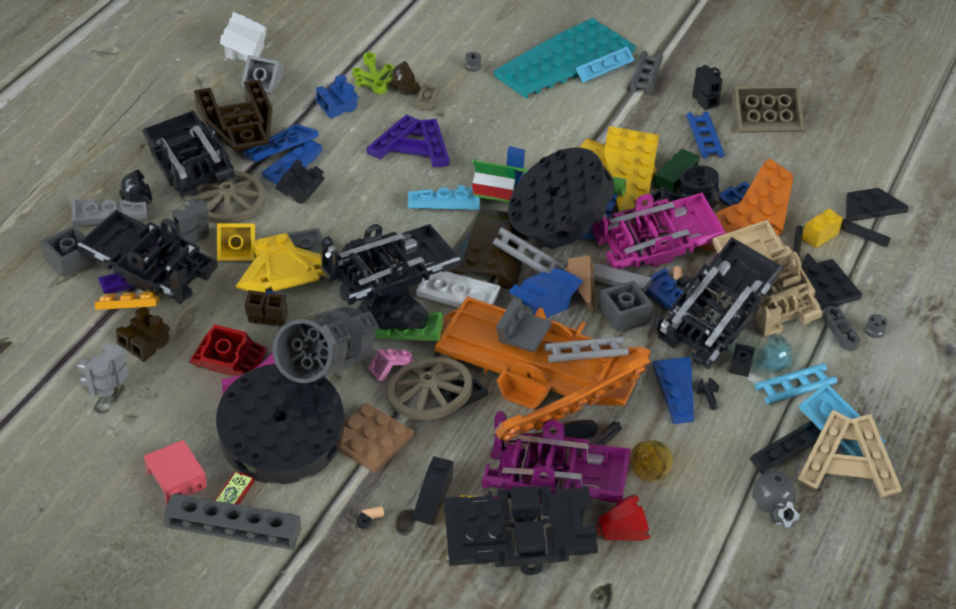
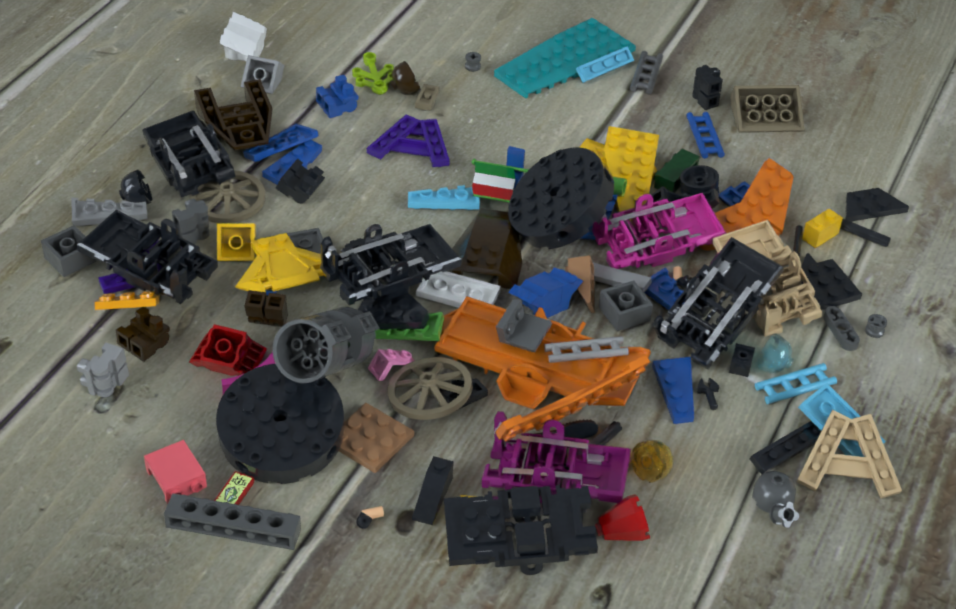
(522, 246): light grey bar -> none

